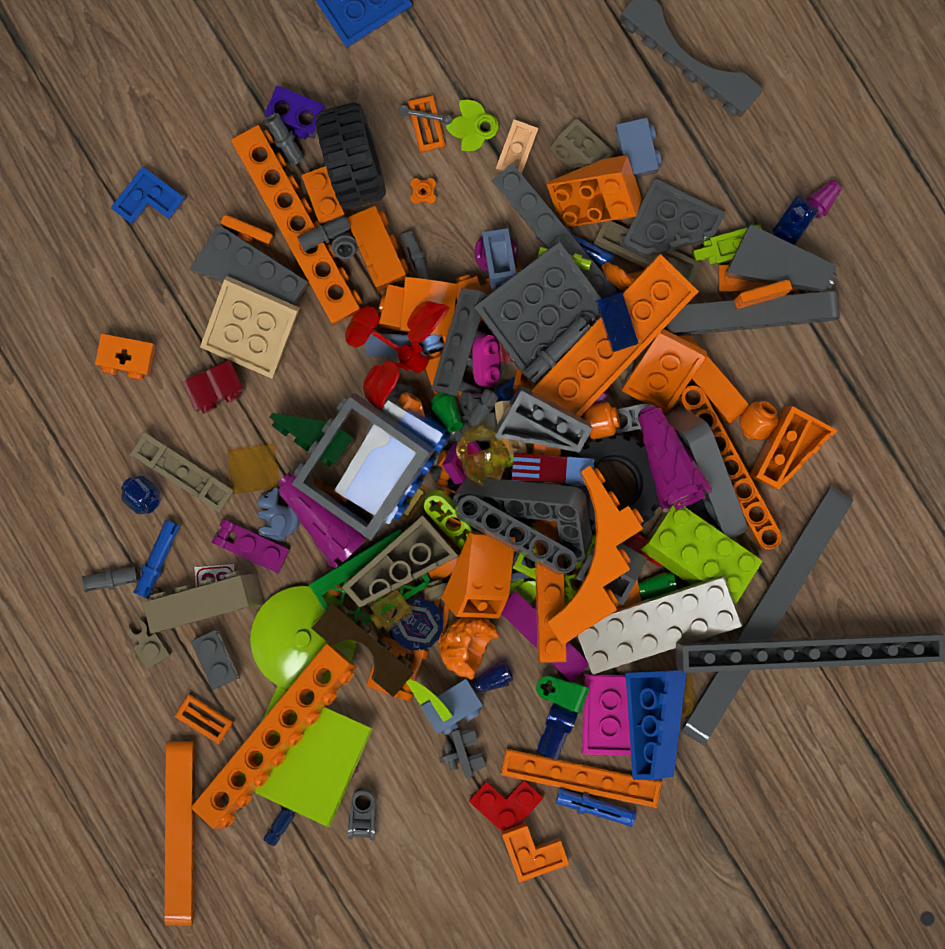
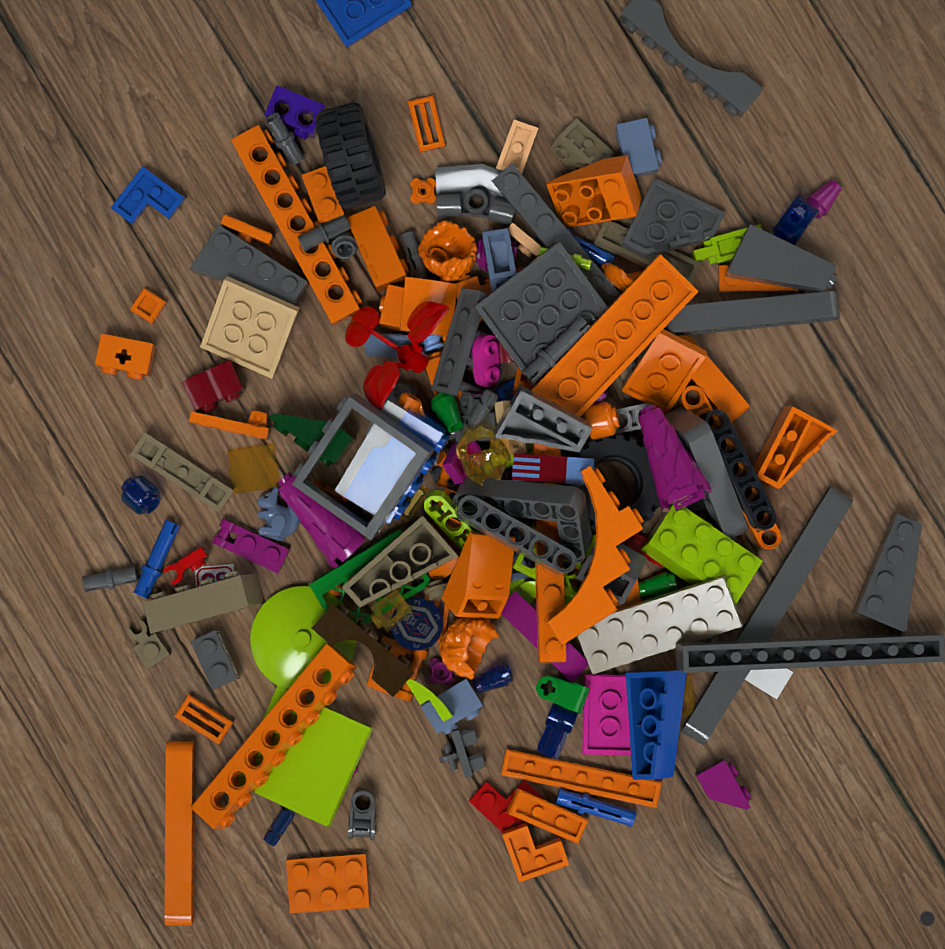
(148, 306): none -> orange tile
(192, 561): none -> red plate
(255, 426): none -> orange hinge
(327, 883): none -> orange plate
(403, 111): dark grey hinge -> none
(435, 677): none -> magenta plate
(448, 251): none -> orange hair
(463, 183): none -> dark grey panel
(468, 125): lime plate -> none
(527, 244): none -> light nougat plate
(547, 815): none -> orange tile
(617, 322): clear blue plate -> none
(721, 786): none -> magenta slope
(750, 478): none -> black beam
(759, 420): orange head -> none
(762, 294): orange tile -> none
(770, 680): none -> white sticker
(890, 580): none -> dark grey wedge

